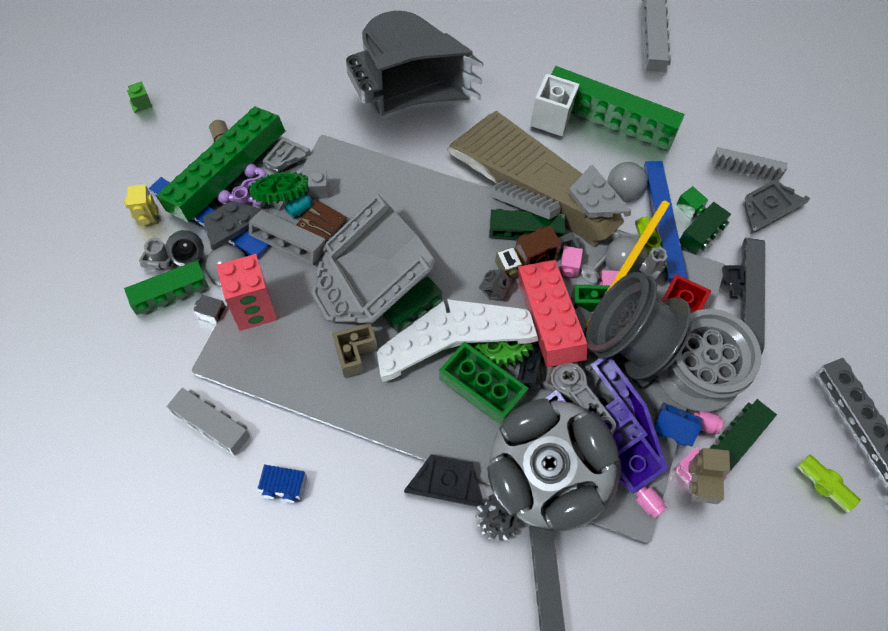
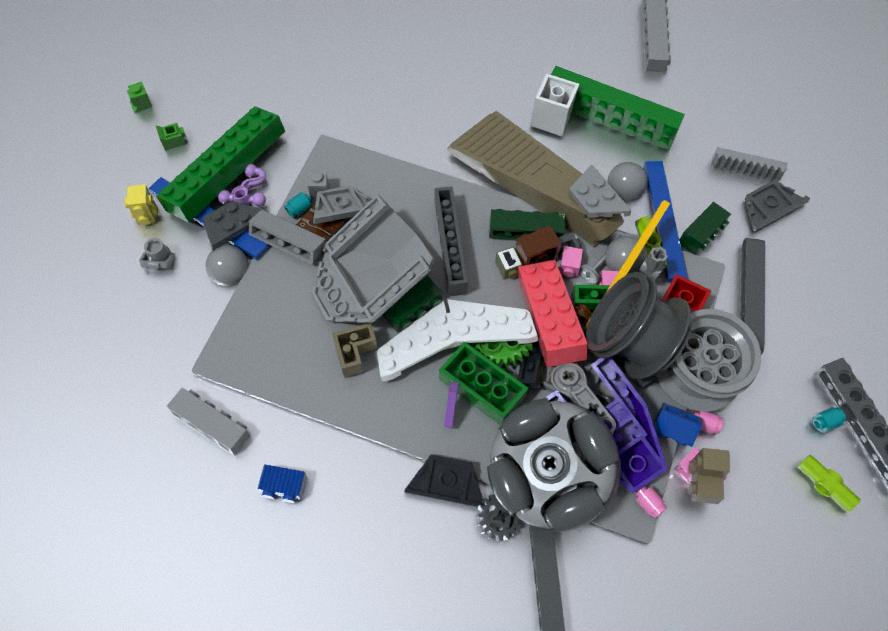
(166, 287): green brick -> none
(171, 136): none -> bright green window
(182, 254): dark grey helmet -> none
(209, 309): dark grey brick -> none
(217, 129): dark tan brick -> none
(246, 292): coral brick -> none
(279, 187): green gear -> none
(285, 154): light grey wing -> none
(338, 204): none -> light grey wing
(410, 64): dark grey piece -> none
(450, 241): none -> dark grey brick
(451, 404): none -> medium lavender tile
(495, 284): dark grey brick -> none
(525, 200): light grey gear -> none
(582, 312): none -> reddish brown plate
(692, 202): green brick -> none
(733, 276): black plate -> none
(745, 430): dark green brick -> none
(829, 419): none -> teal brick

